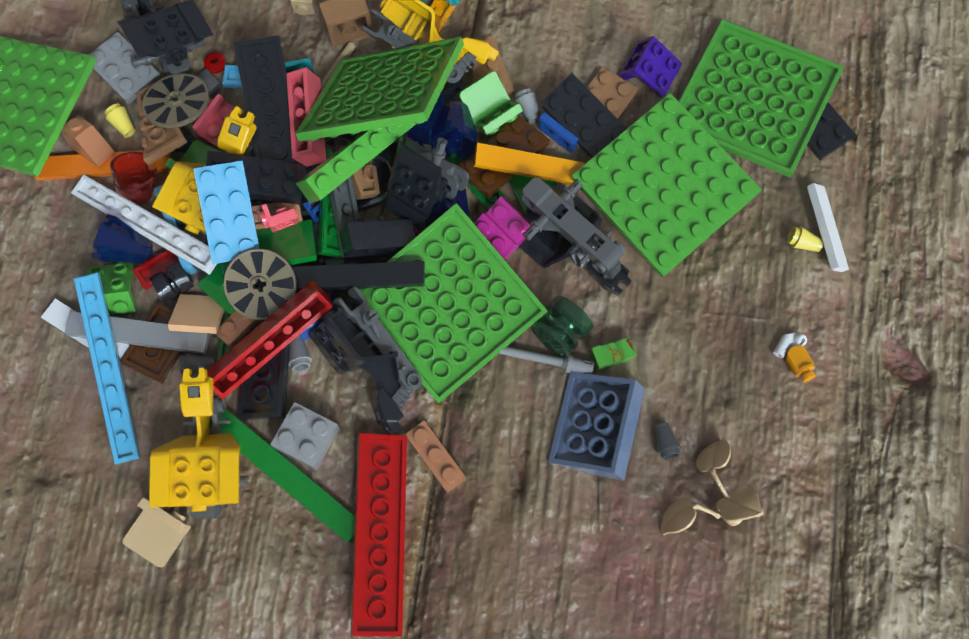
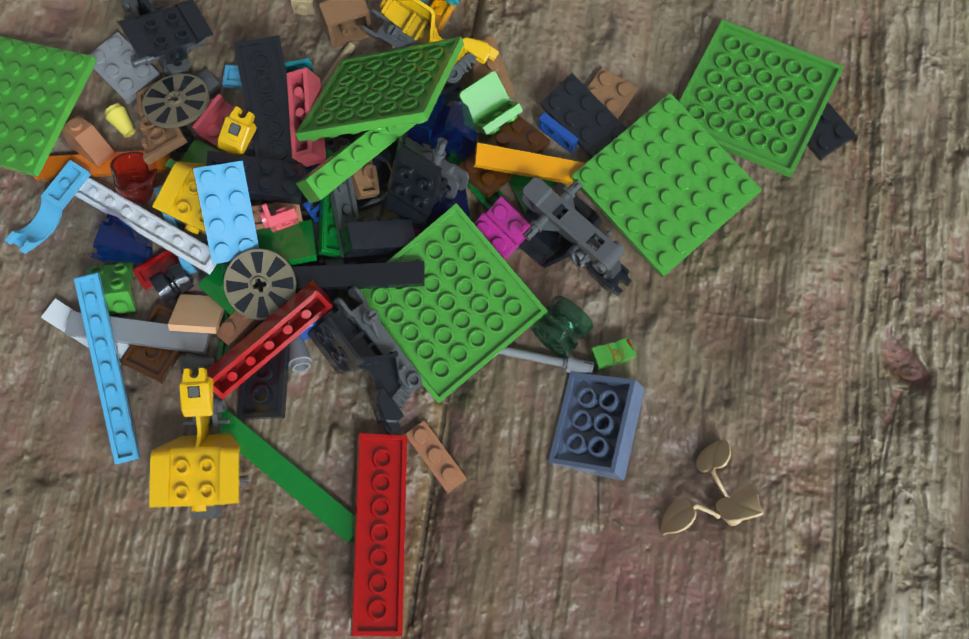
(52, 203): none -> medium azure piece
(156, 533): tan bracket -> none
(217, 67): red plate -> none
(305, 436): light grey brick -> none
(528, 103): light grey cone -> none
(652, 64): dark purple bracket -> none
(667, 443): dark grey cone -> none
(788, 341): white arm -> none
(800, 363): light orange arm -> none
(803, 239): light yellow cone -> none
(827, 228): white tile -> none

